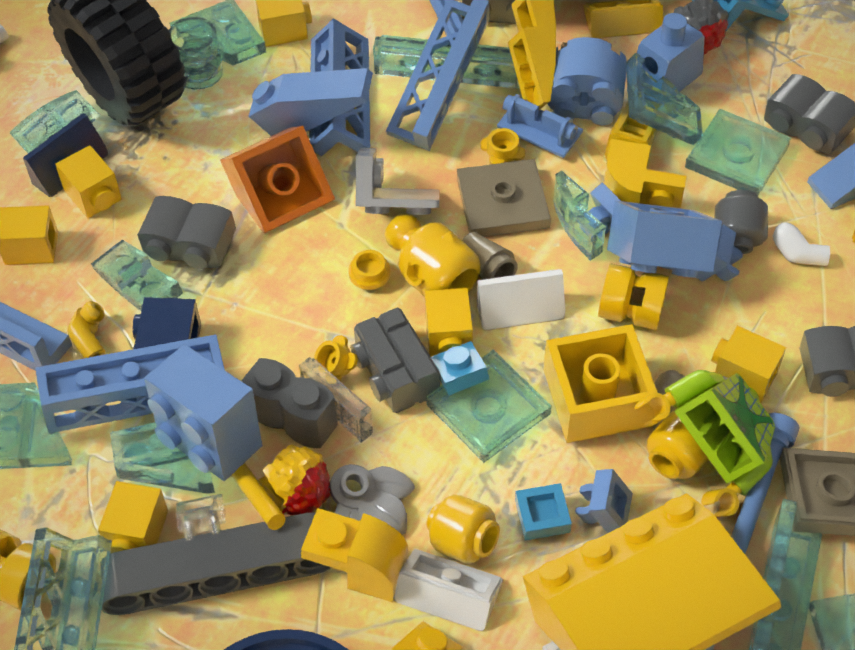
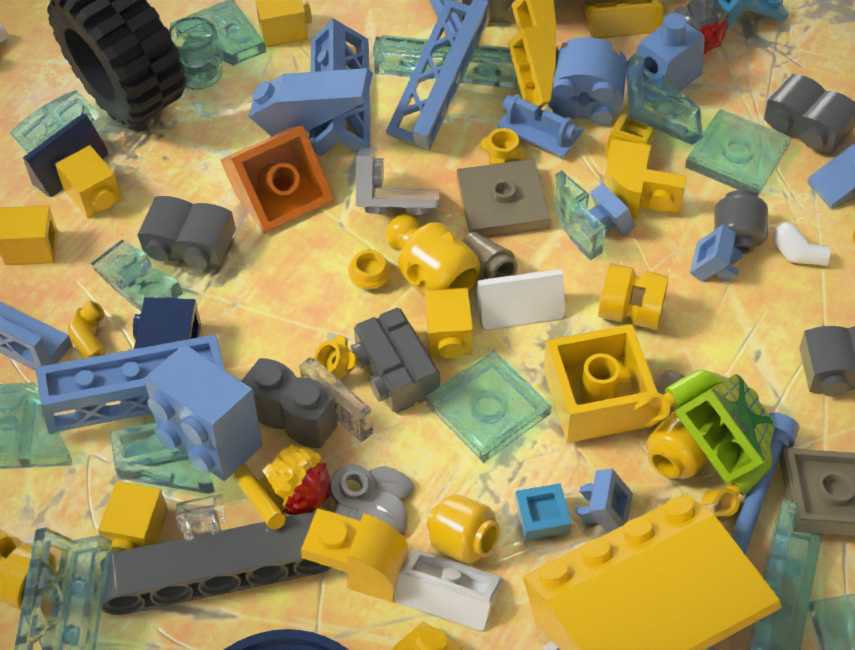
(460, 368): dark azure plate -> none
(663, 238): medium blue brick -> none
(751, 357): yellow brick -> none

